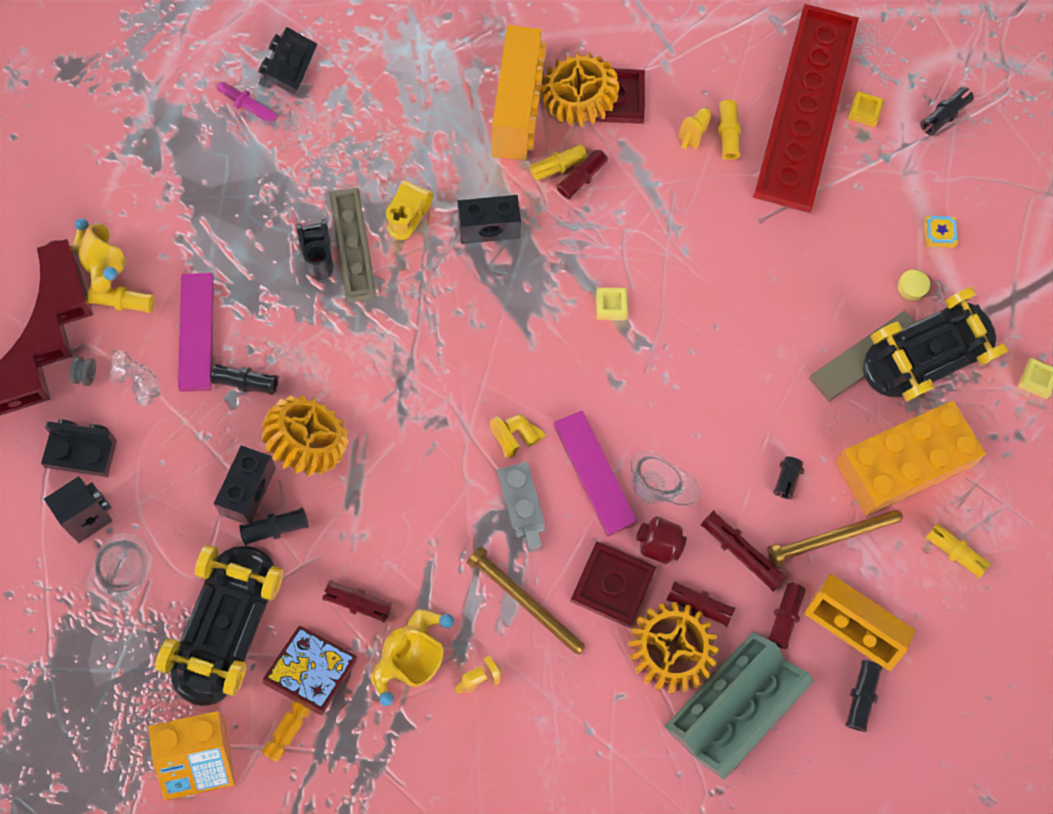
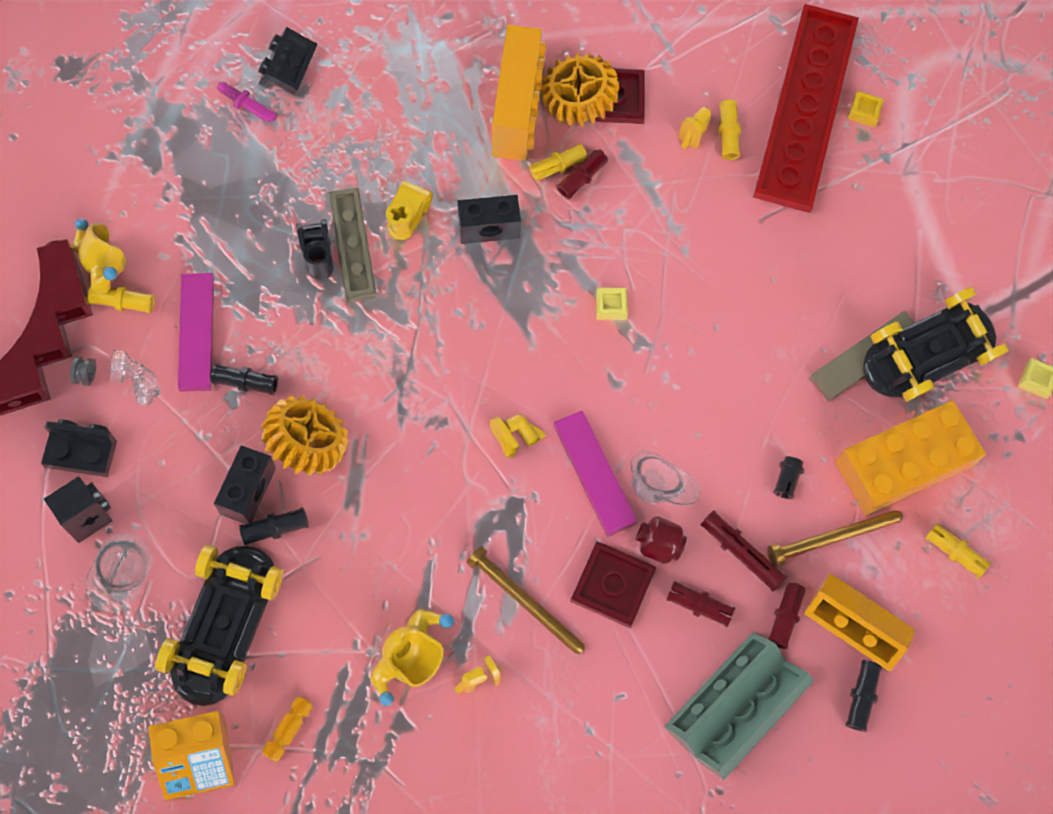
(310, 670): tile -> none
(357, 601): dark red pin -> none
(522, 504): light grey hinge -> none
(683, 621): light orange gear -> none
(913, 285): light yellow tile -> none
(940, 231): yellow tile -> none
(947, 110): black pin -> none

